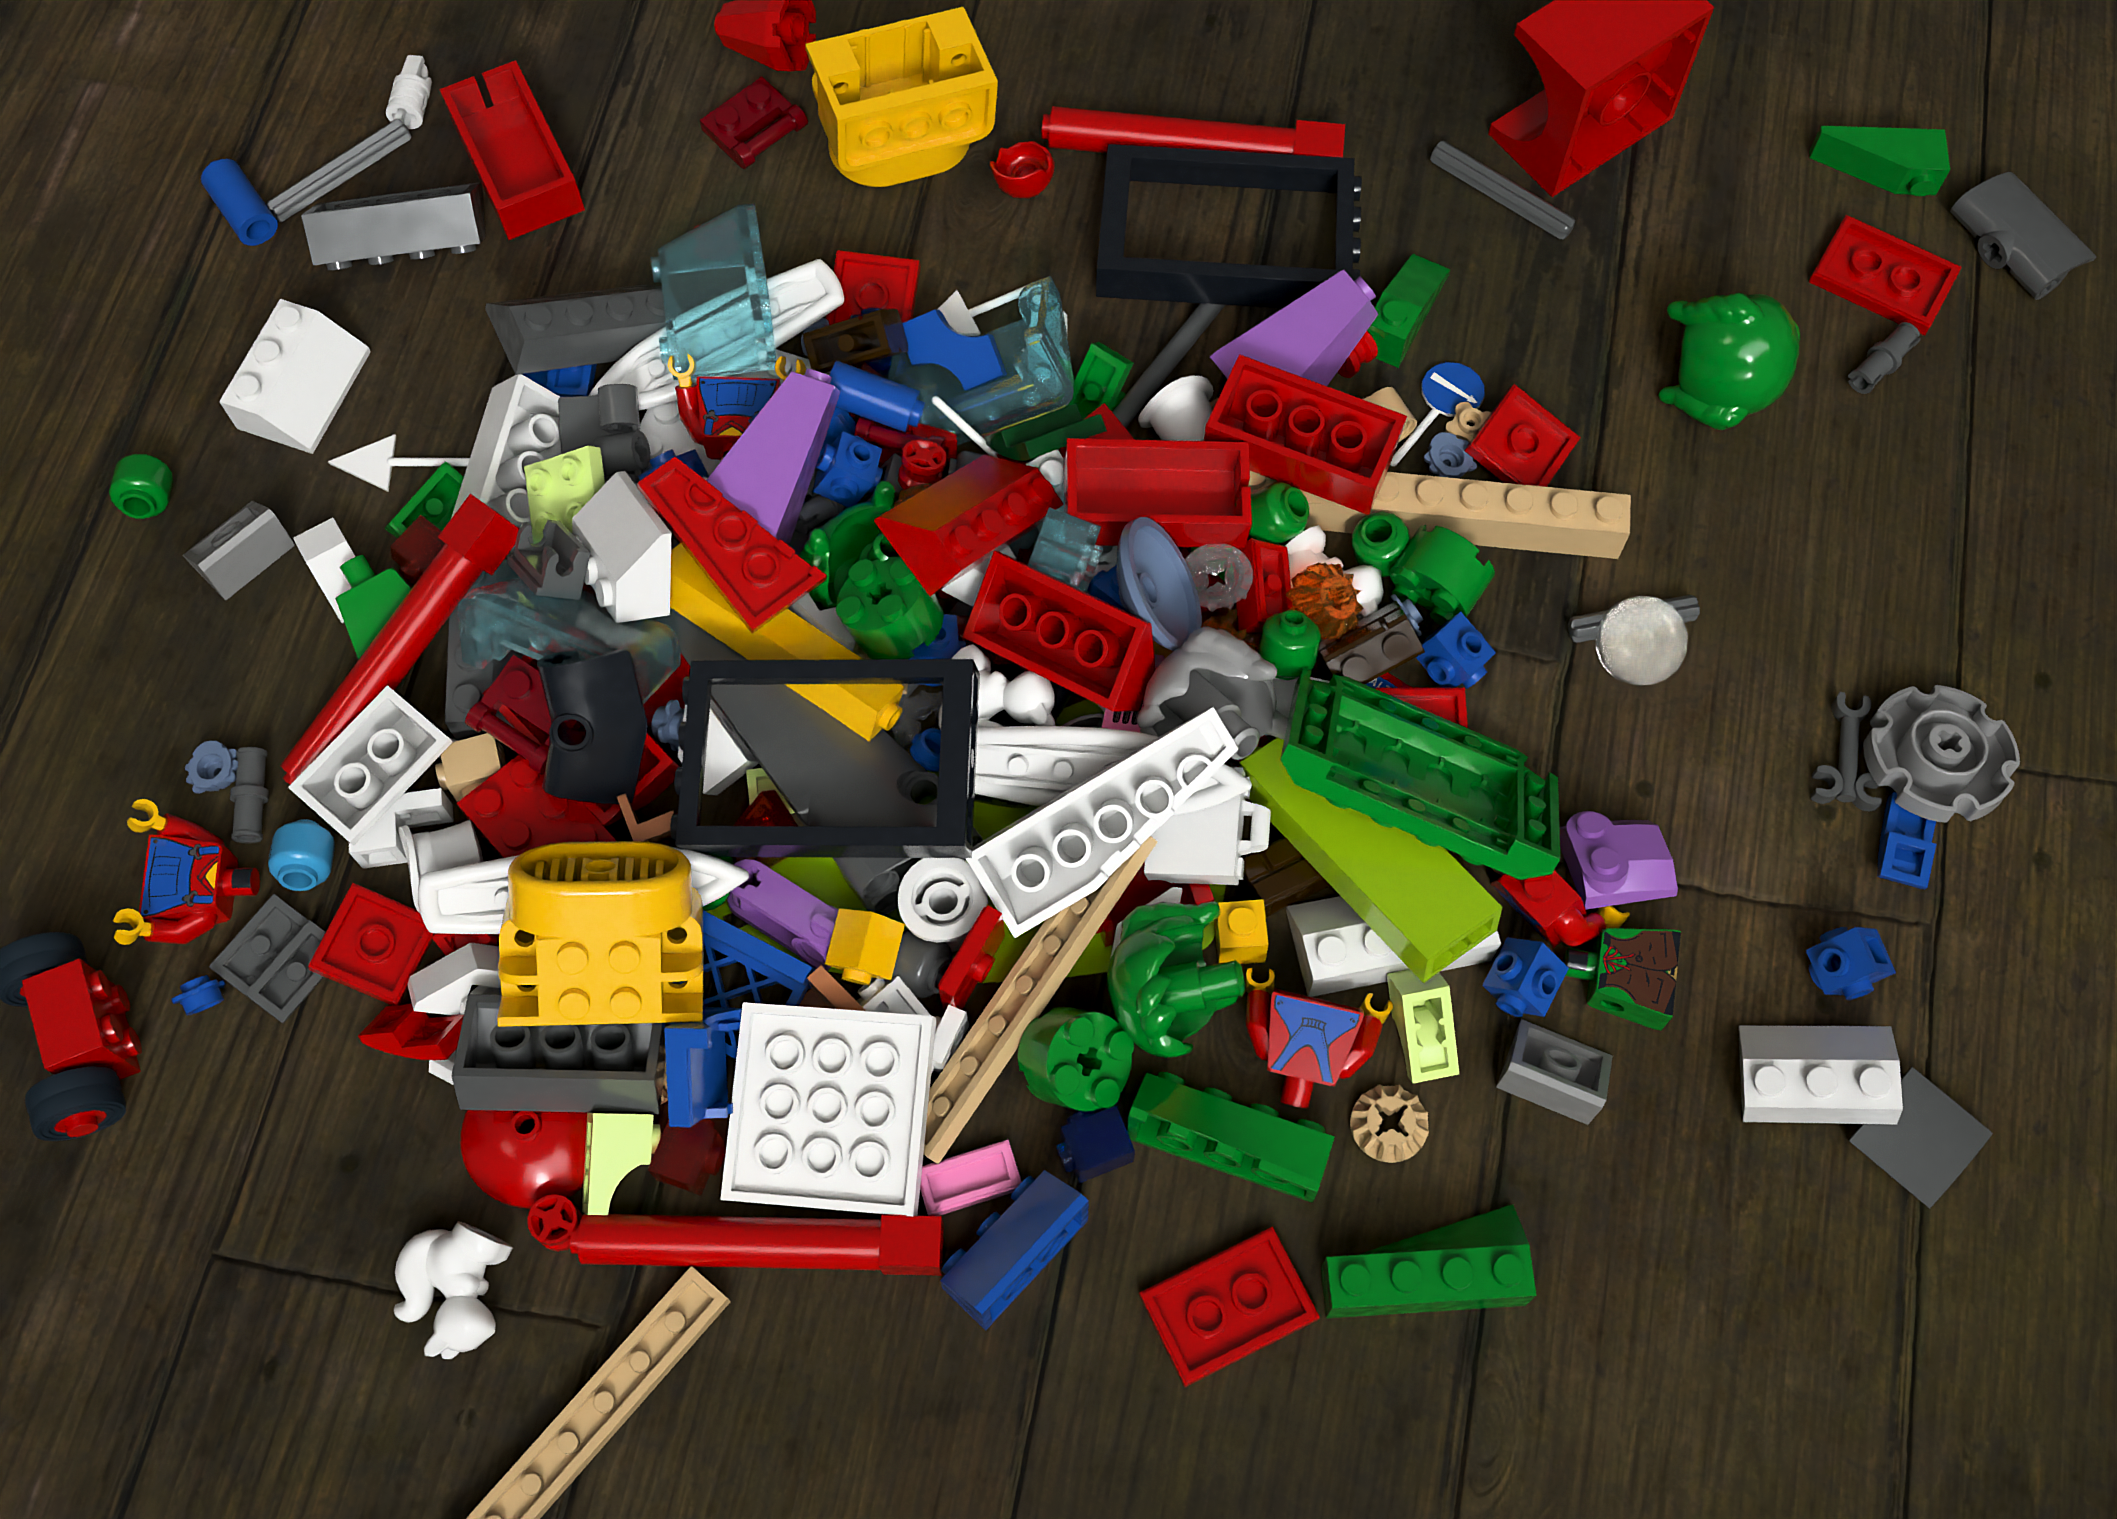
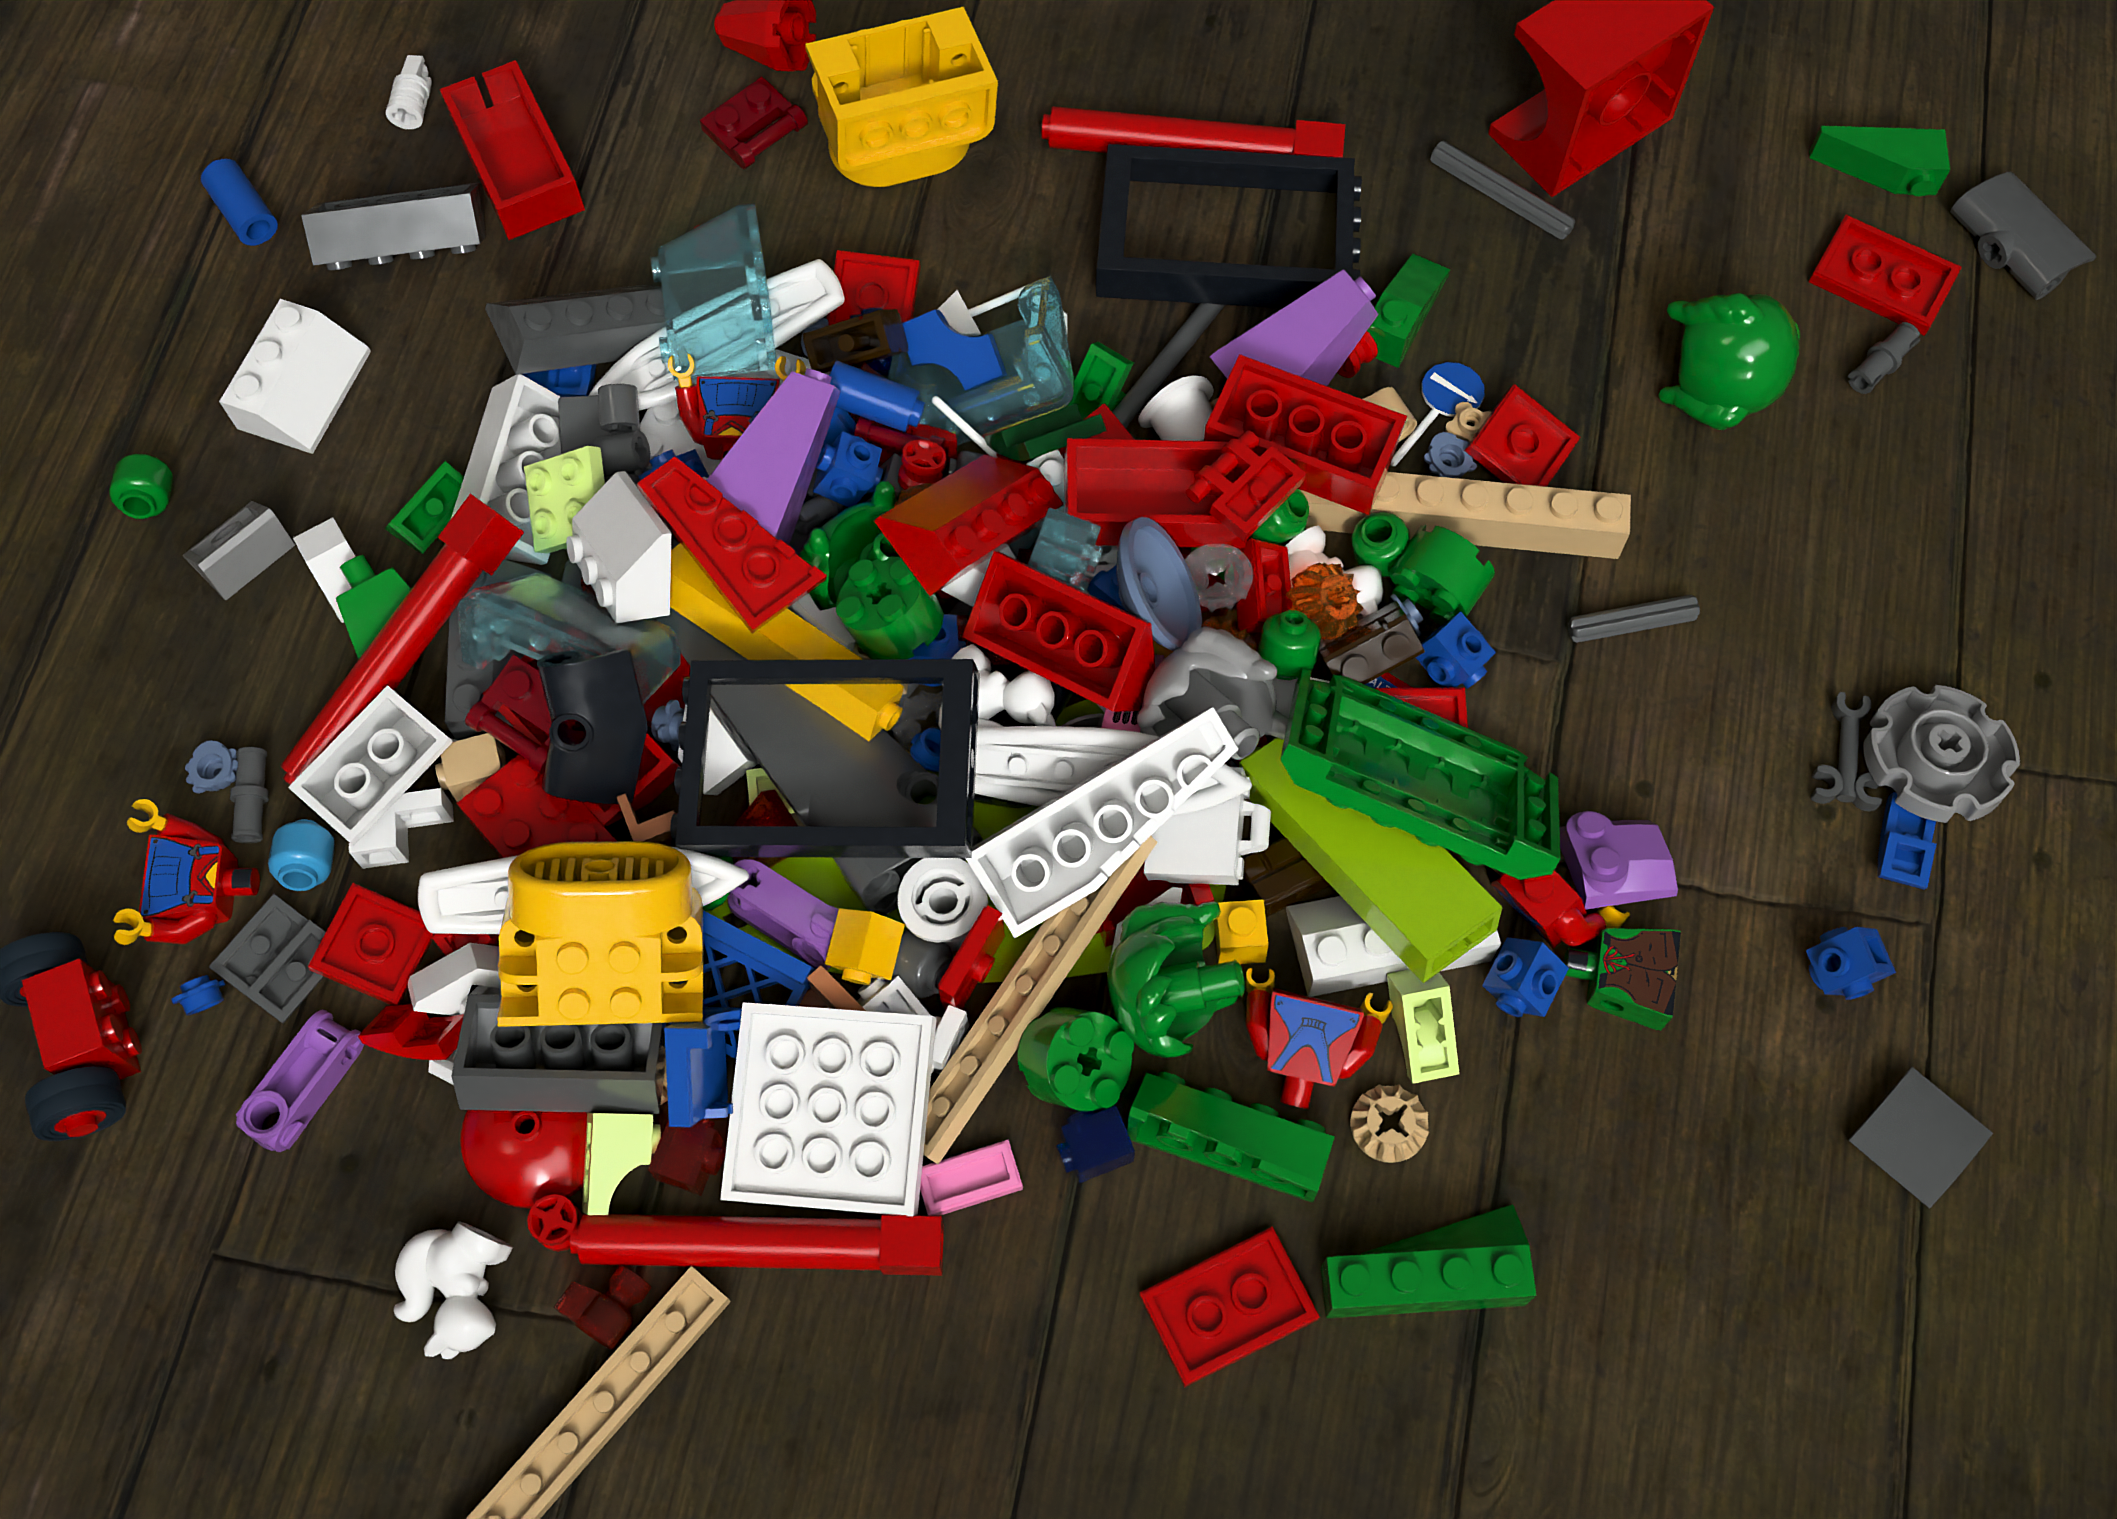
(299, 1081): none -> medium lavender piece
(339, 170): axle -> none
(376, 460): white piece -> none
(416, 548): clear red brick -> none
(439, 851): white piece -> none
(553, 565): dark grey hinge -> none
(604, 1314): none -> clear red piece
(1014, 1247): blue slope -> none
(1023, 169): red hair -> none
(1255, 494): none -> red plate
(1556, 1072): light grey slope -> none
(1641, 640): clear tile -> none
(1820, 1074): white slope -> none

